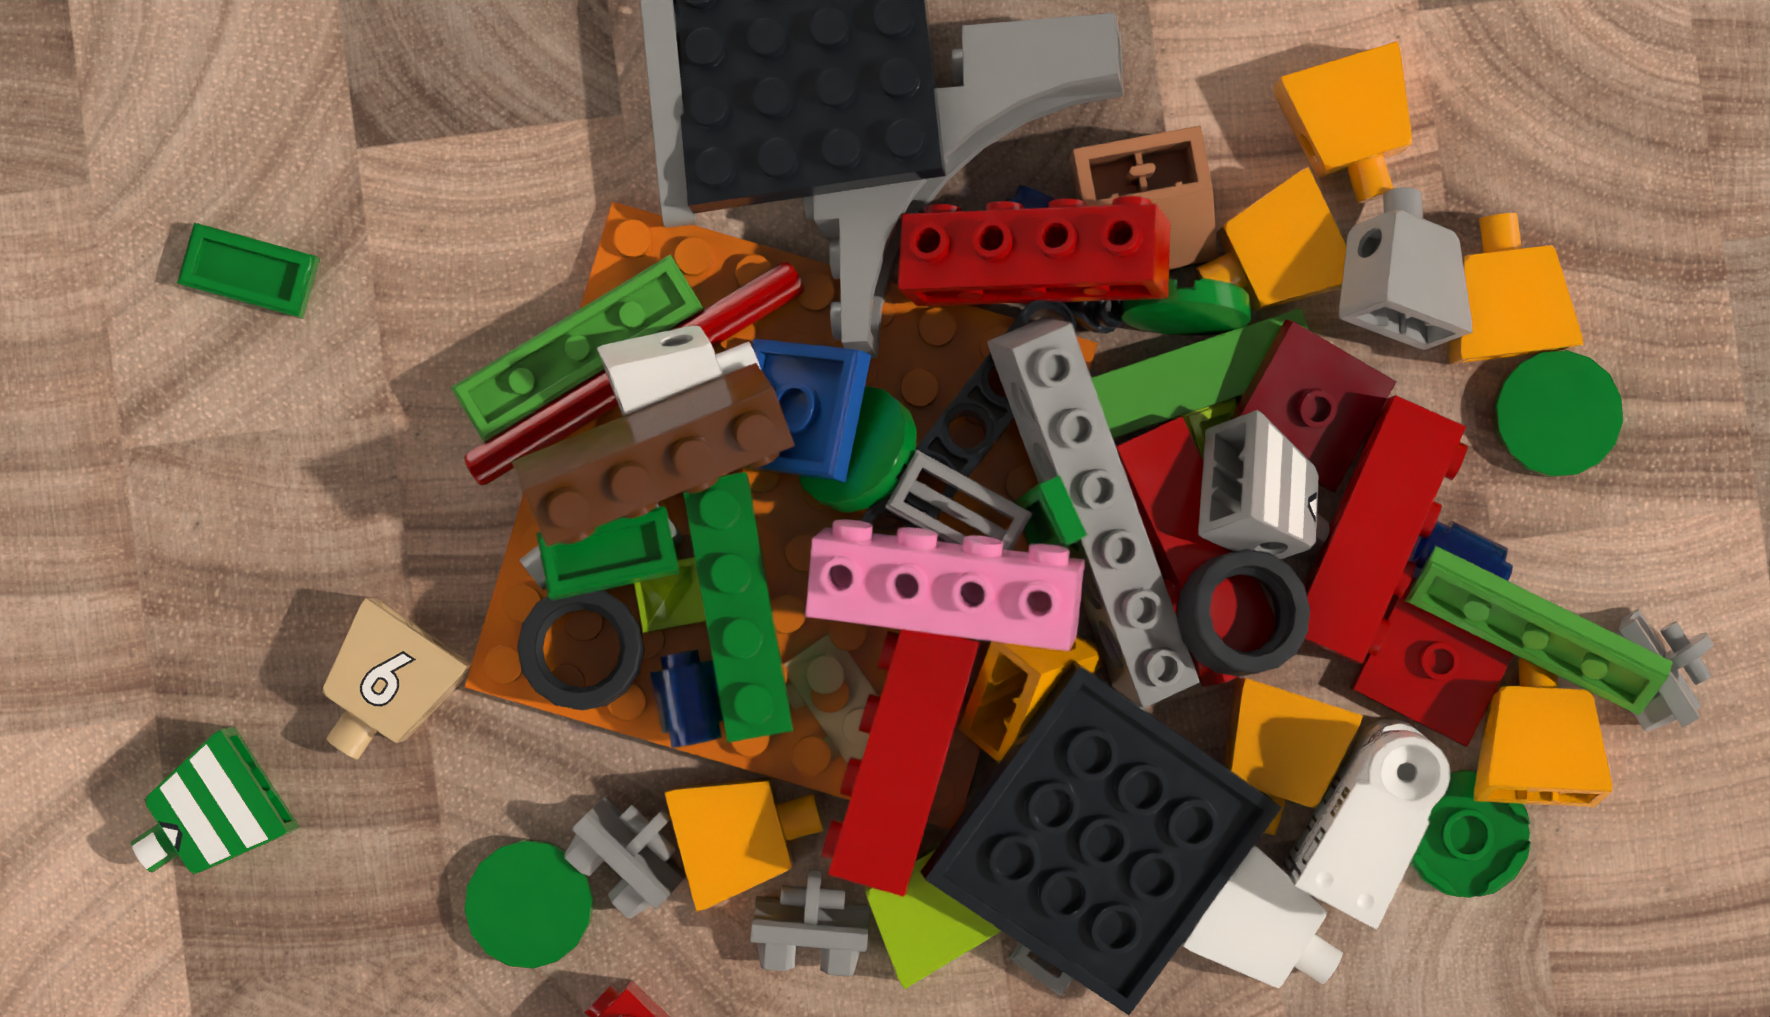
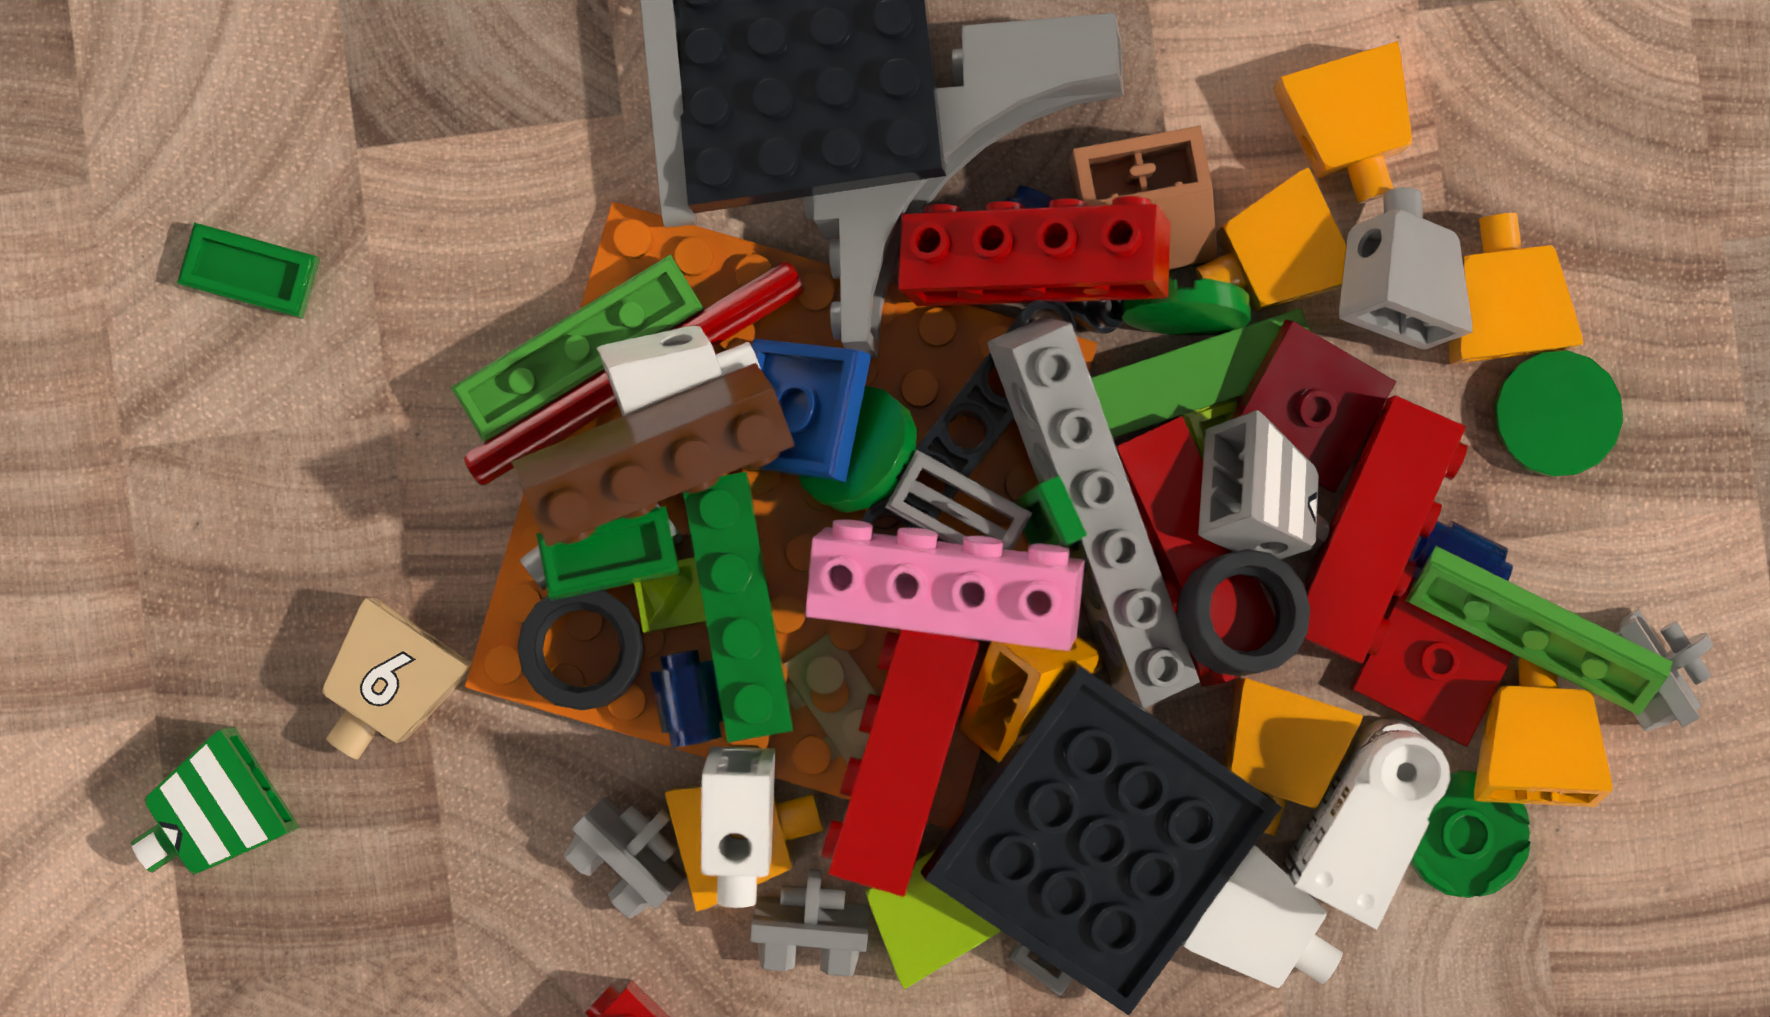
(528, 904): green tile -> none
(741, 801): none -> white torso

